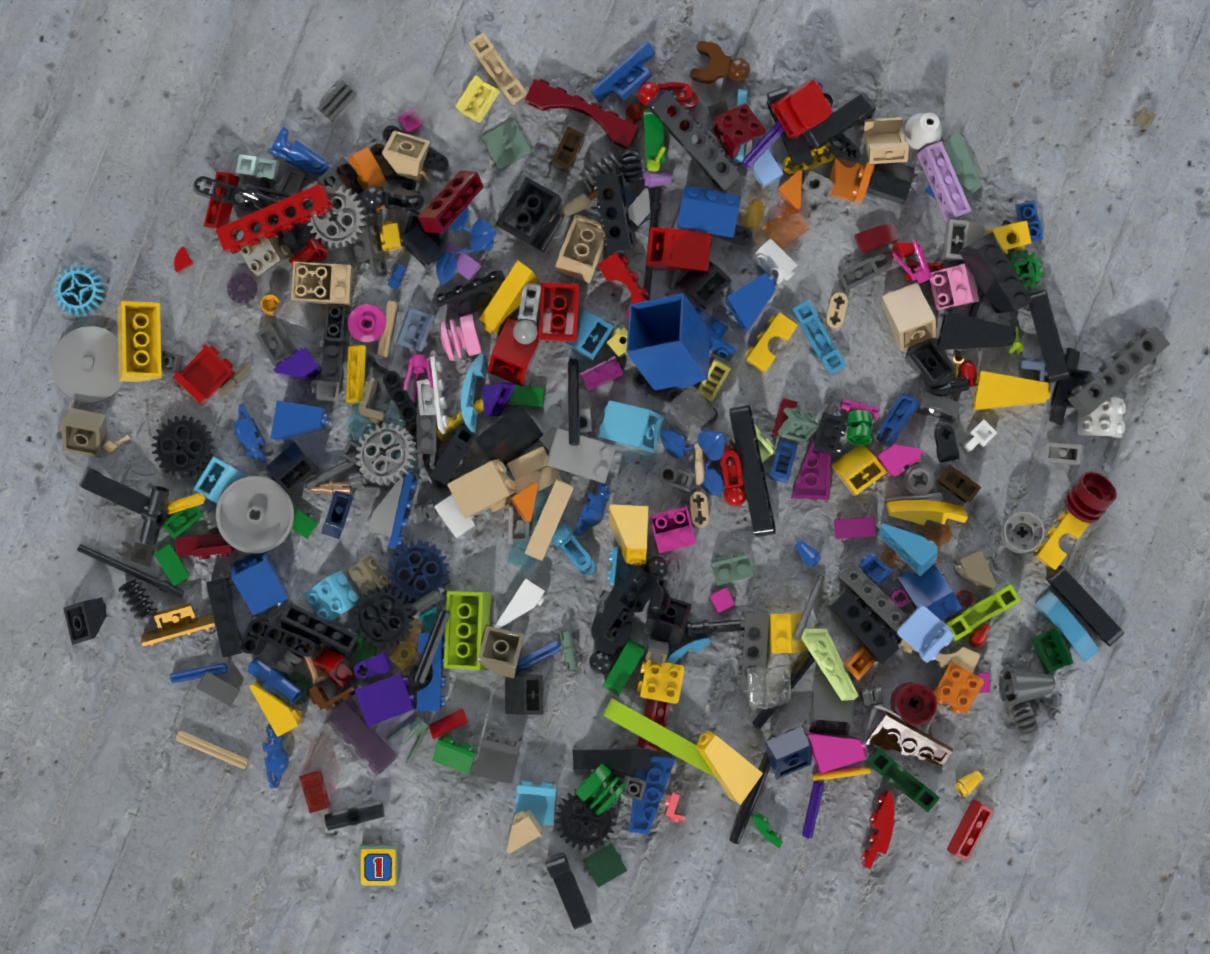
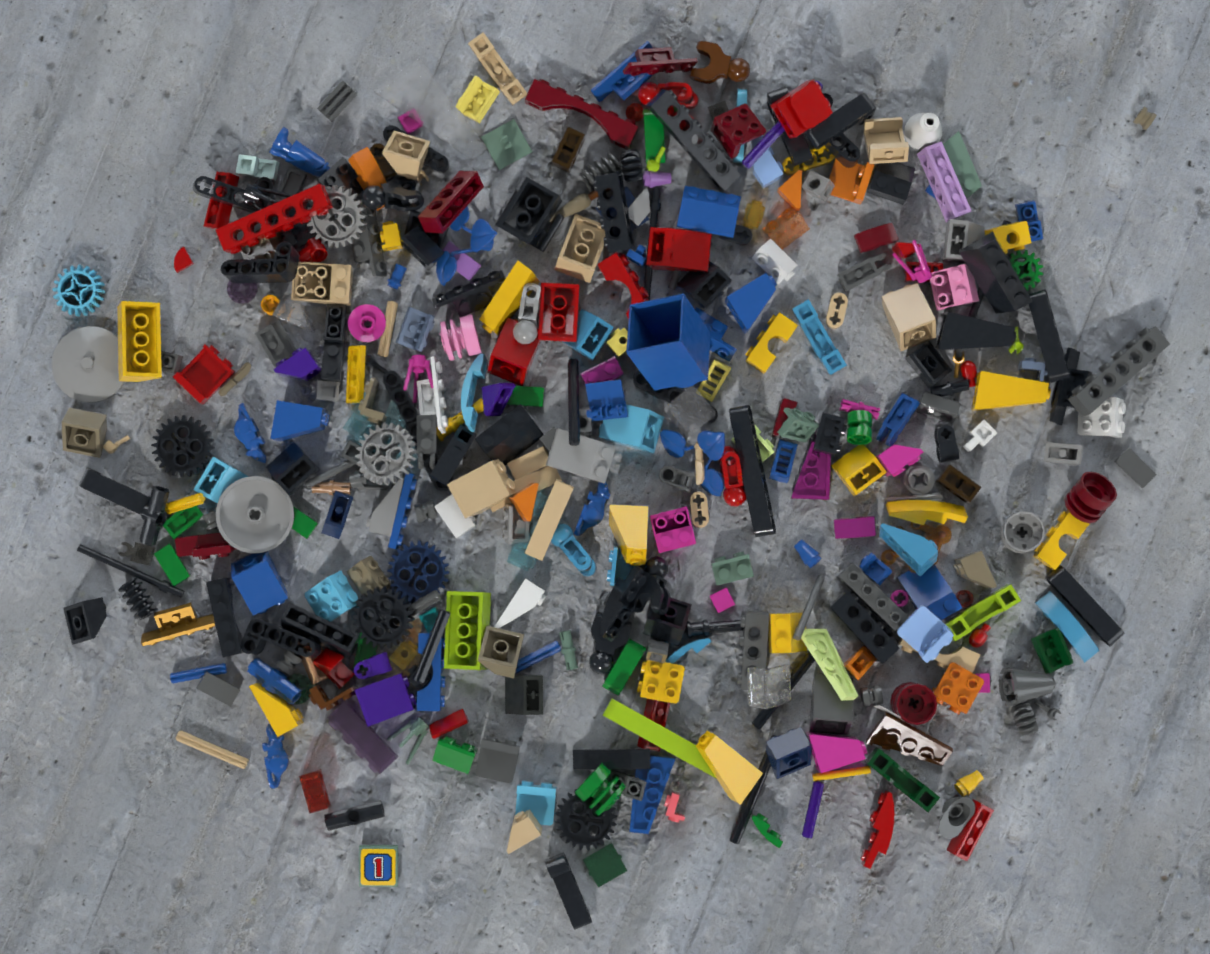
(276, 270): none -> black beam
(606, 400): none -> blue hinge
(637, 256): none -> blue tile
(658, 60): none -> dark red bracket
(955, 816): none -> dark grey piece
(1135, 468): none -> dark grey tile

